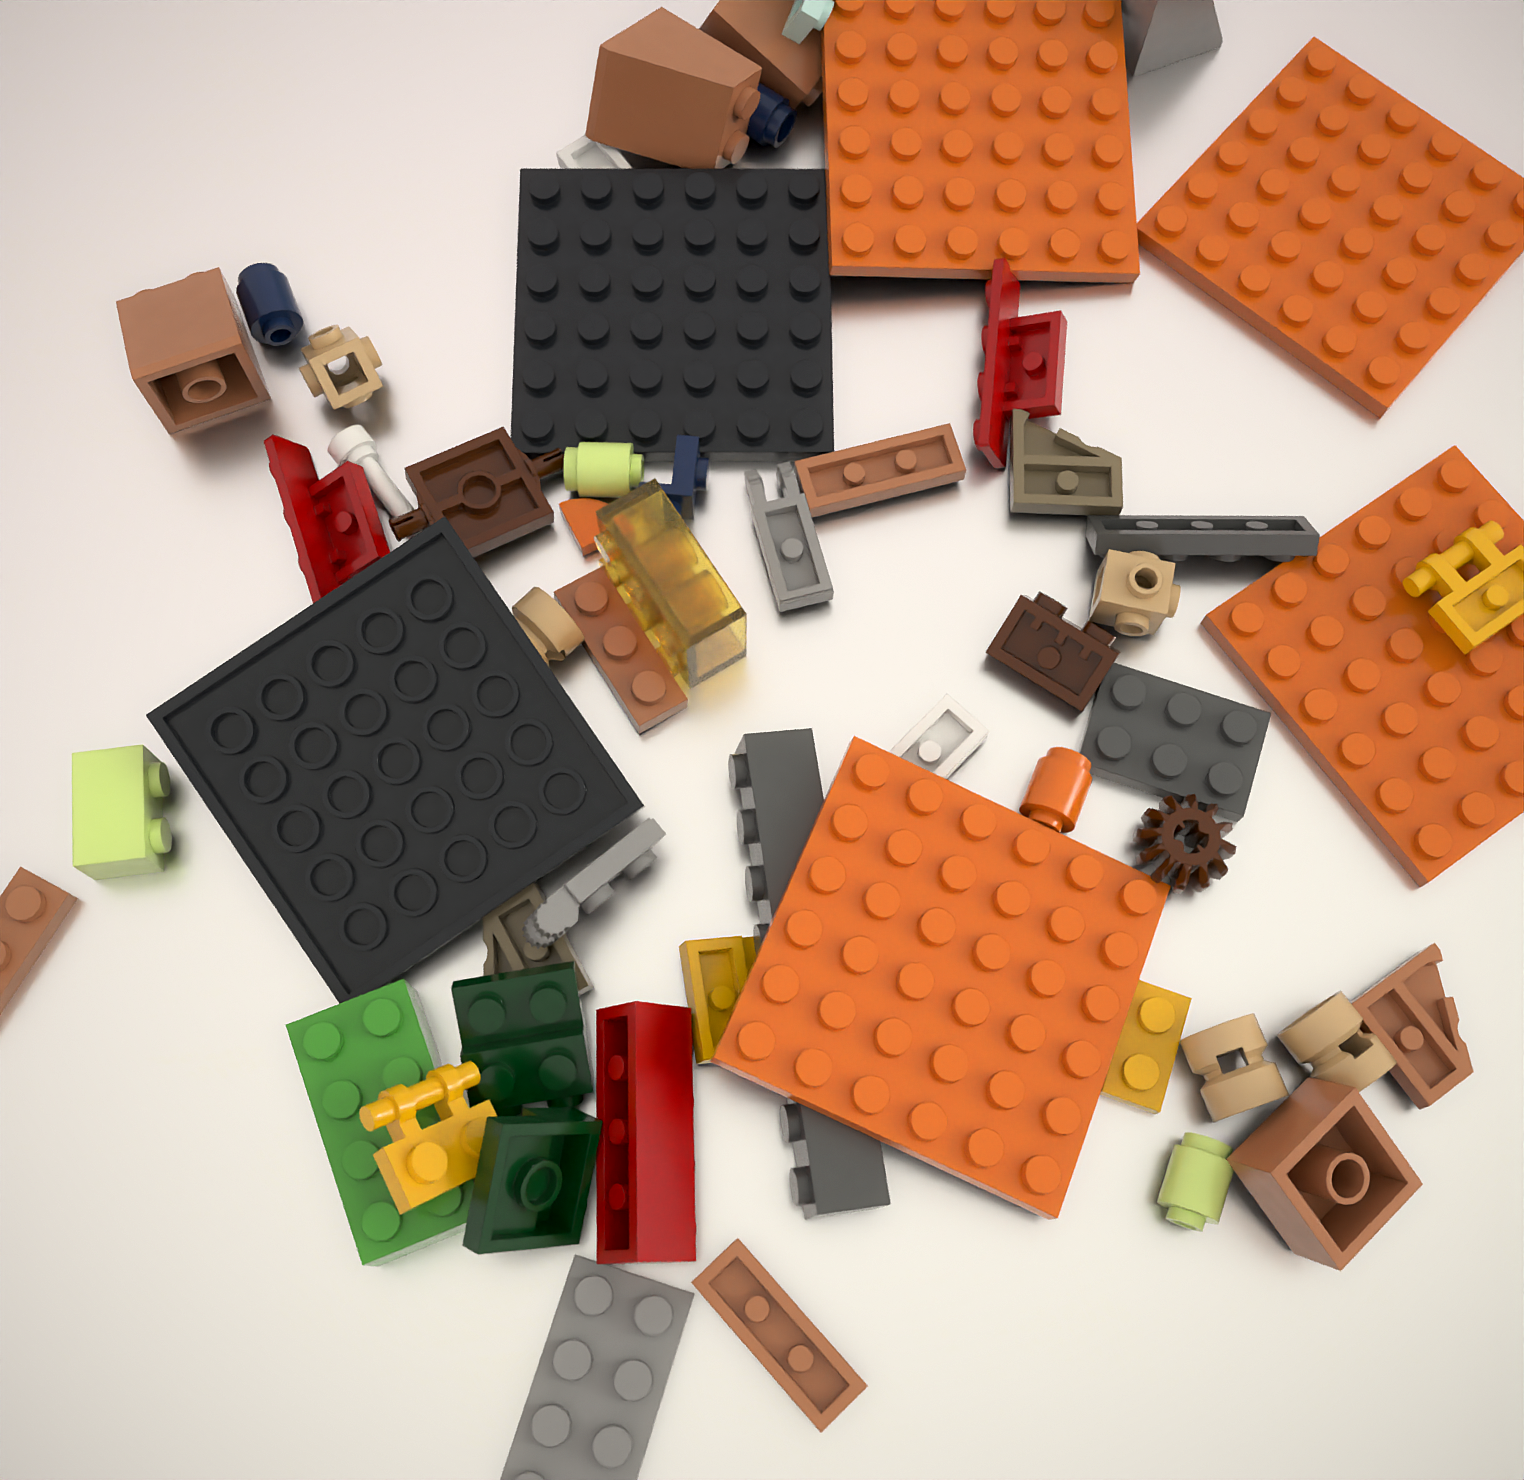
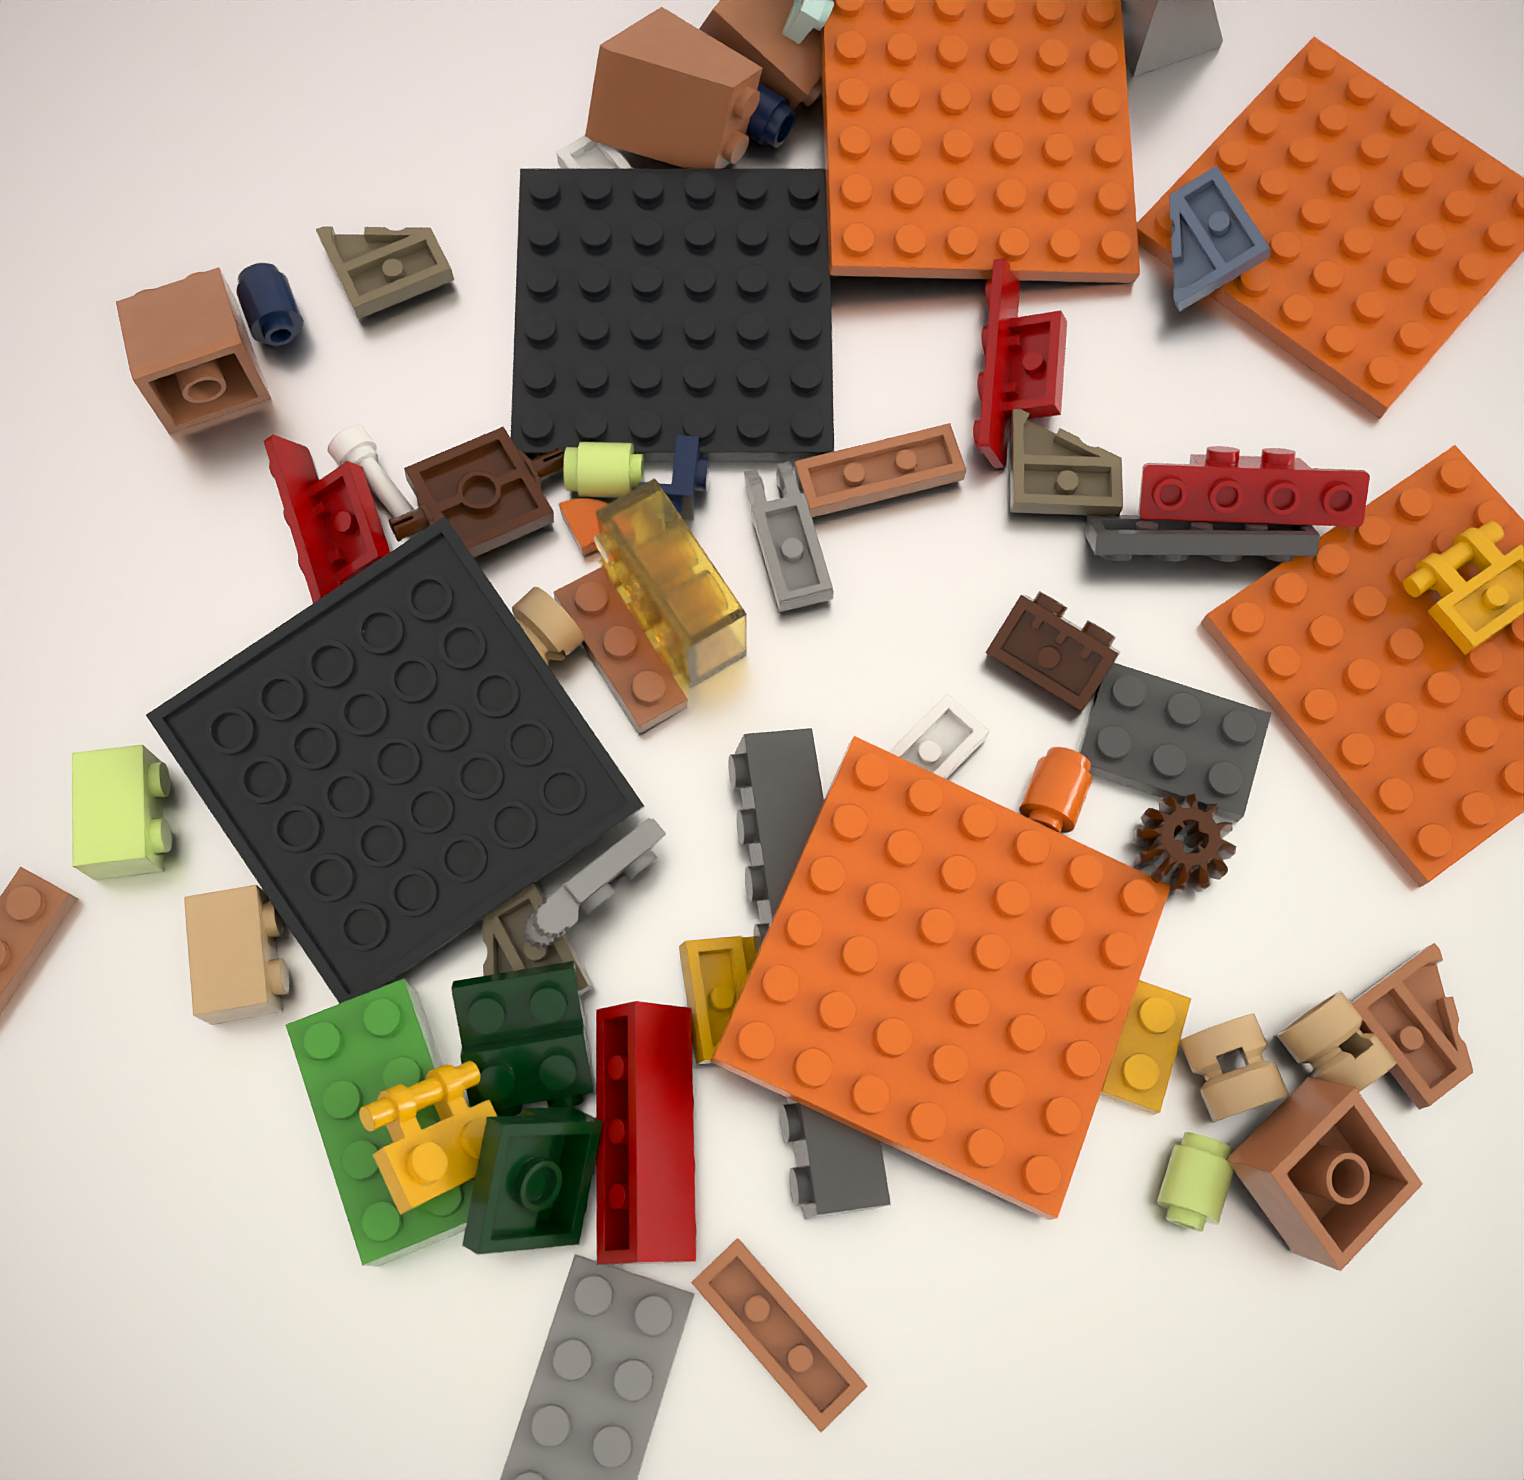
(234, 955): none -> tan brick
(355, 380): tan brick -> none
(385, 265): none -> dark tan wing
(1134, 592): tan brick -> none
(1210, 238): none -> sand blue wing
(1253, 490): none -> red bracket

